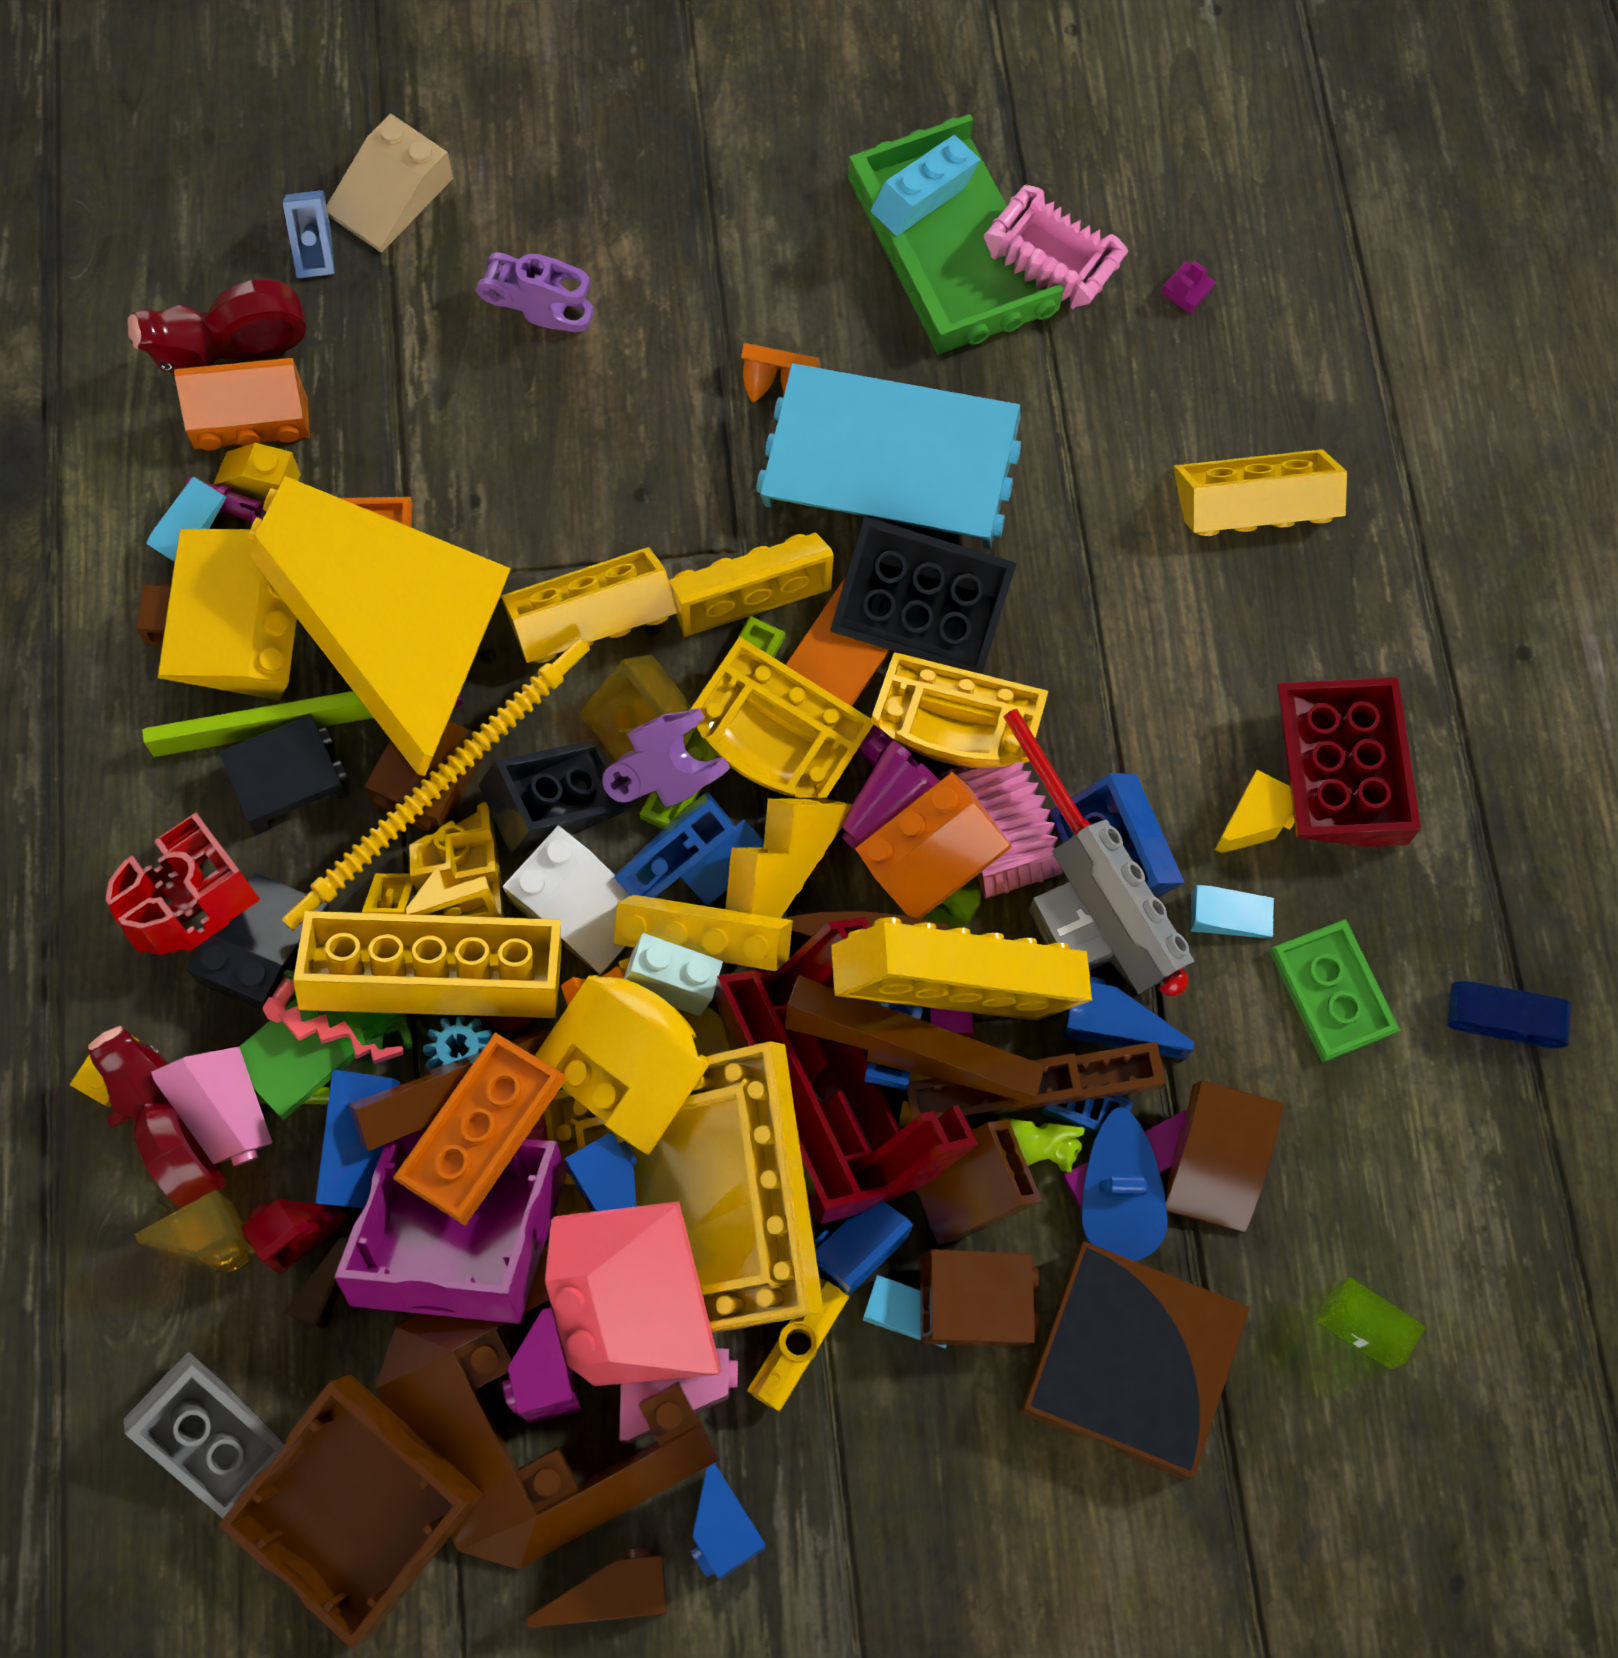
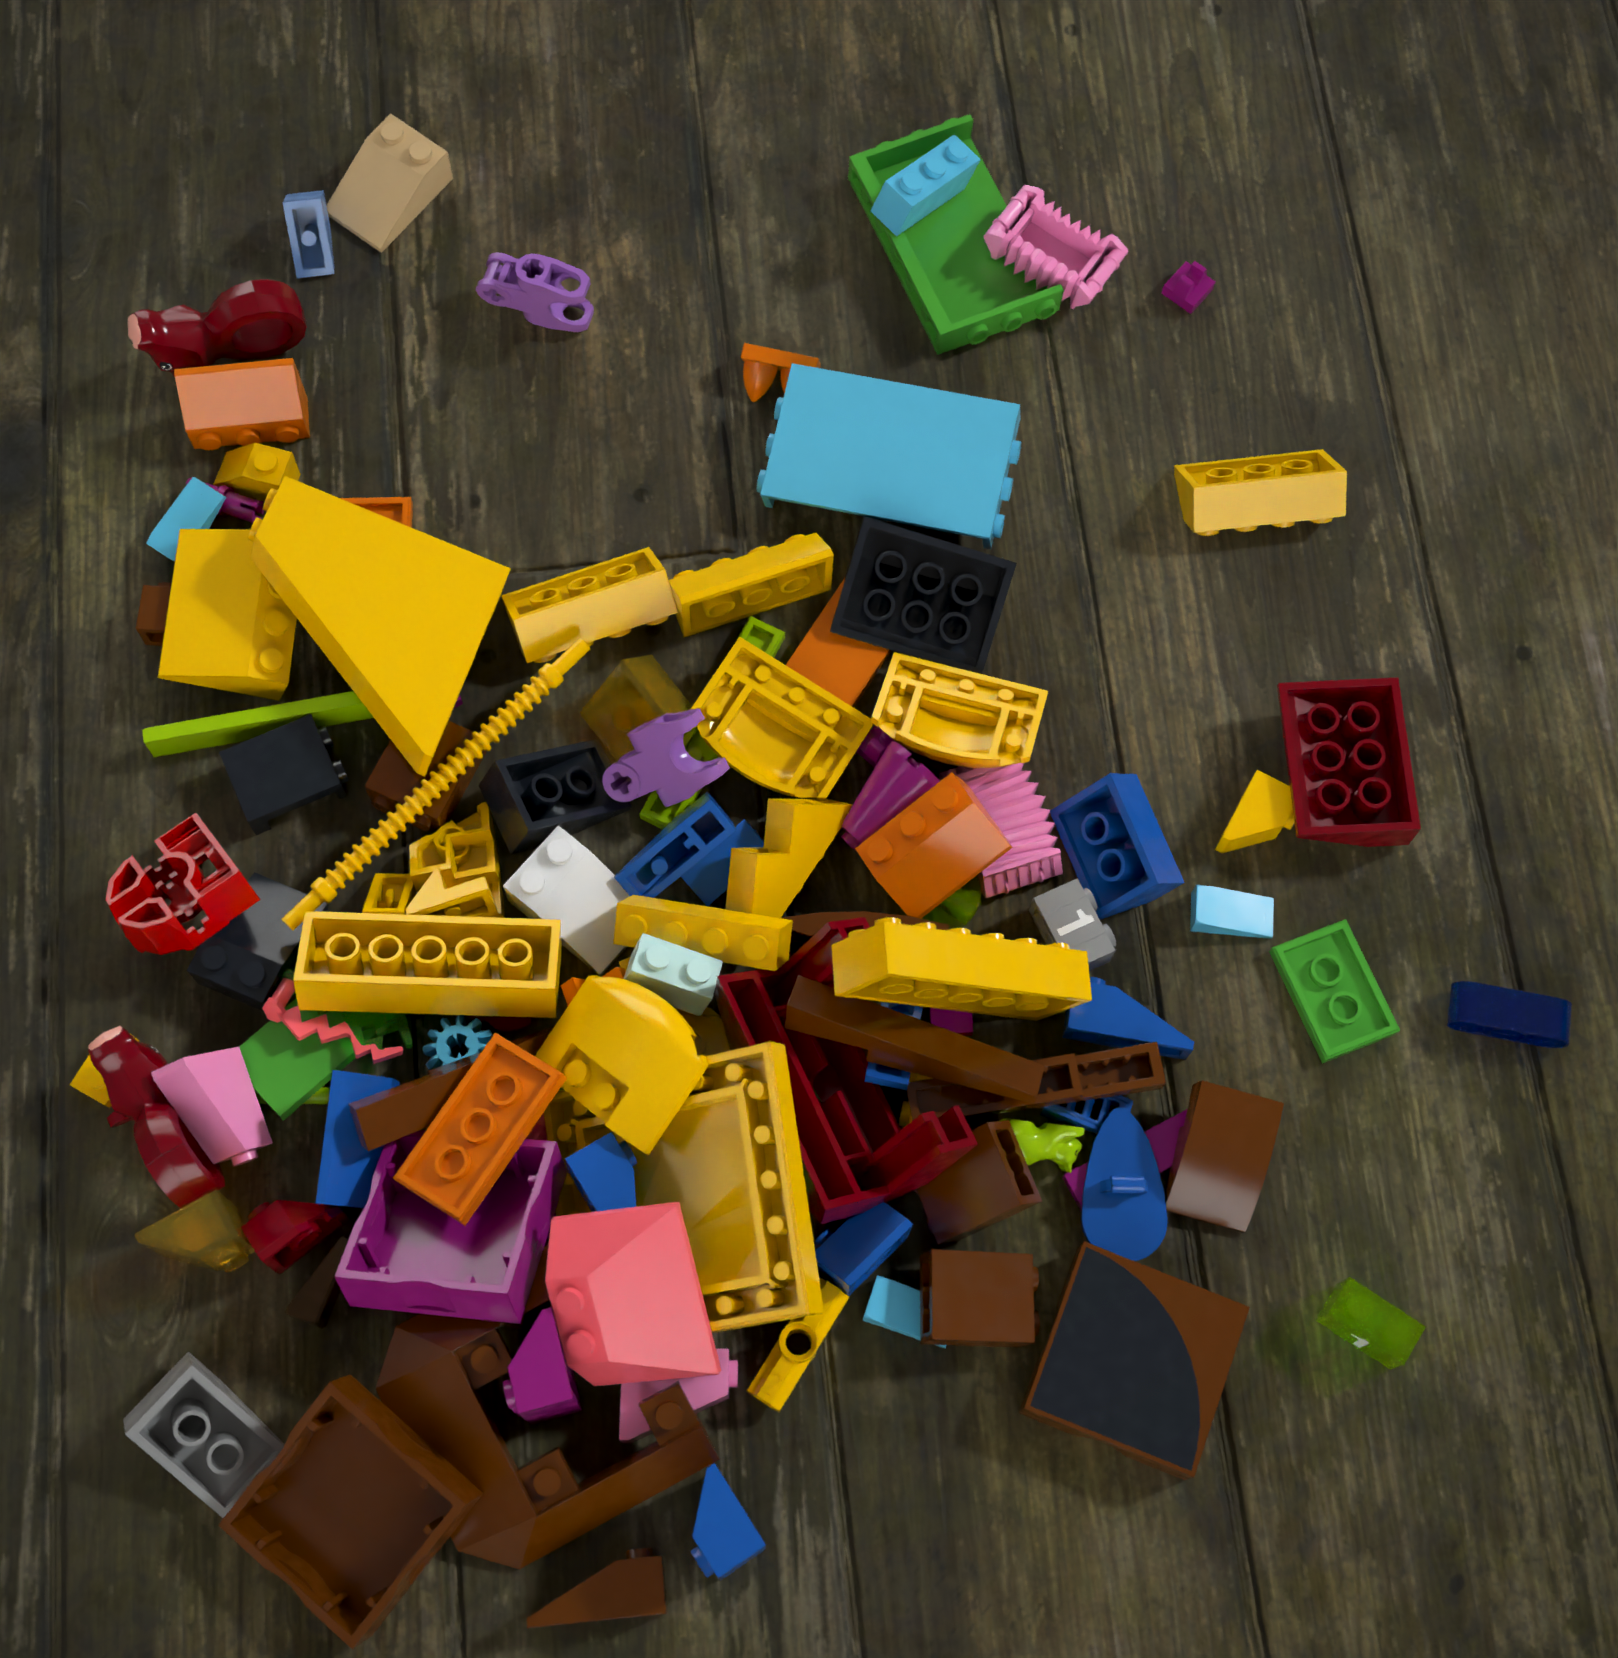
(1112, 886): piece -> none

